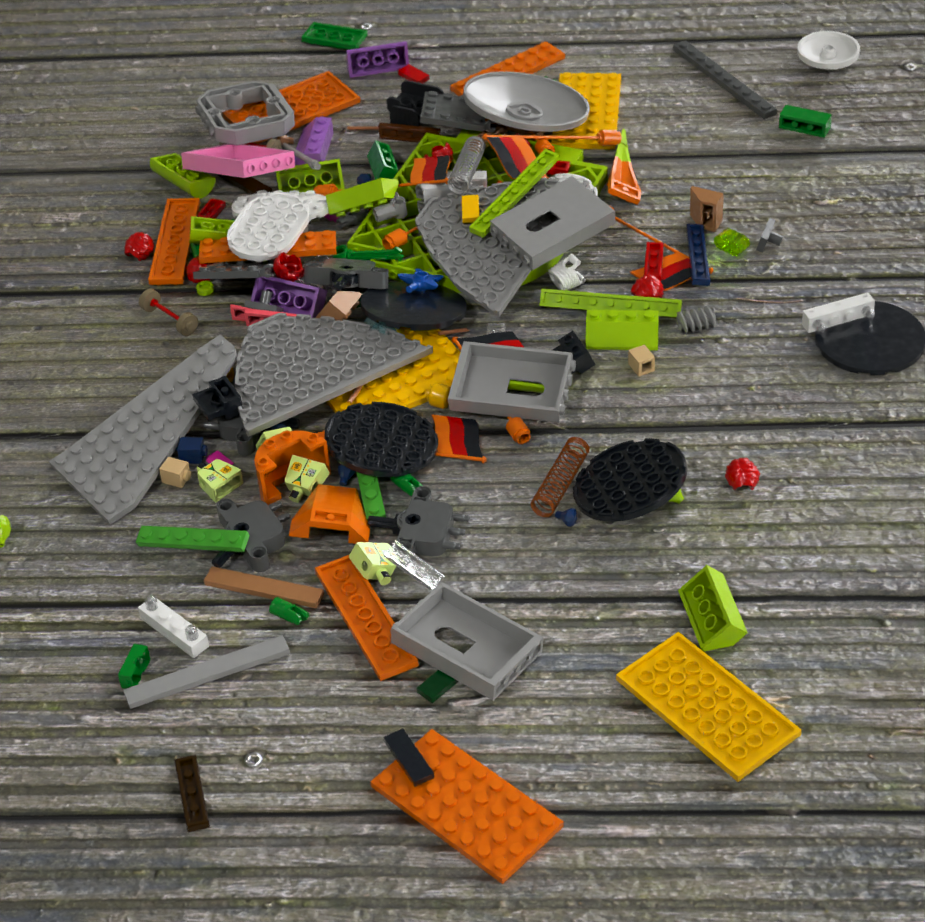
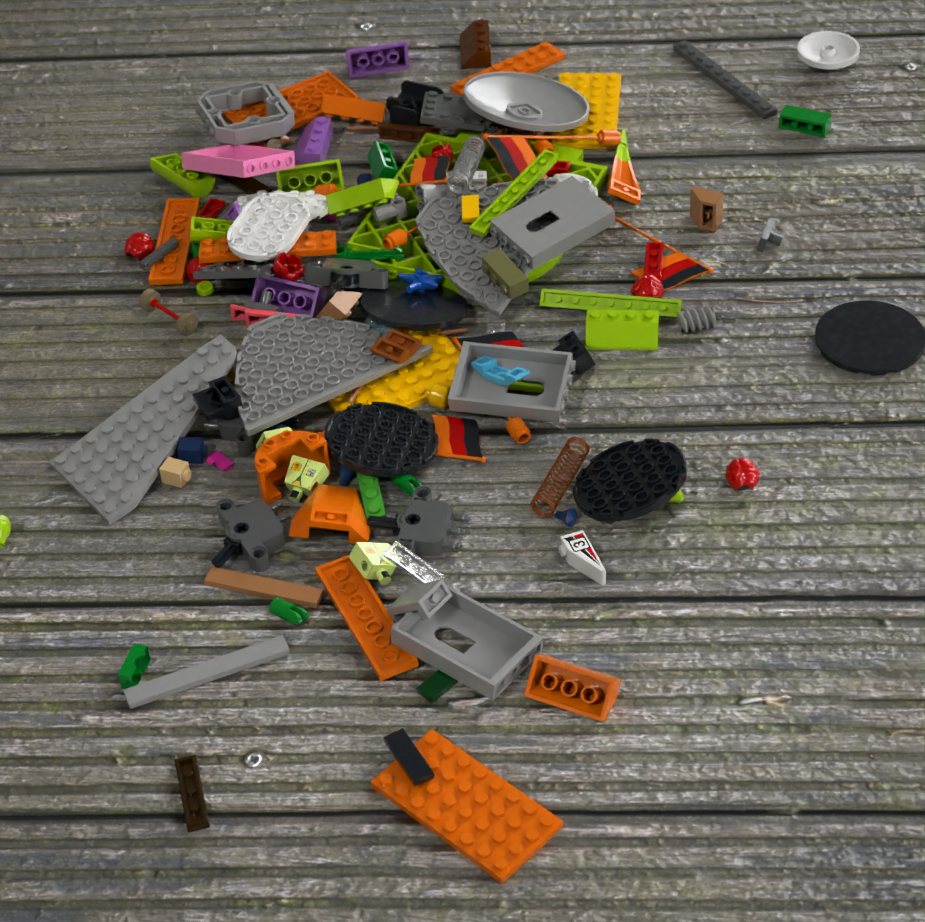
(159, 253): none -> dark grey axle
(173, 626): white piece -> none
(192, 538): bright green plate -> none
(218, 478): yellowish green torso -> none
(233, 212): none -> medium lavender tile
(313, 163): light grey bar -> none
(334, 36): green plate -> none
(354, 108): none -> orange slope
(396, 346): none -> dark orange slope
(413, 74): red tile -> none
(423, 597): none -> light grey panel
(475, 45): none -> reddish brown slope
(490, 370): none -> medium azure slope
(505, 274): none -> olive brick
(565, 277): white piece -> none
(572, 687): none -> orange slope
(582, 556): none -> white slope
(641, 360): tan brick -> none
(697, 254): dark blue tile -> none
(708, 706): yellow plate -> none
(712, 610): lime slope -> none
(731, 242): clear neon green beam -> none
(838, 312): white piece -> none

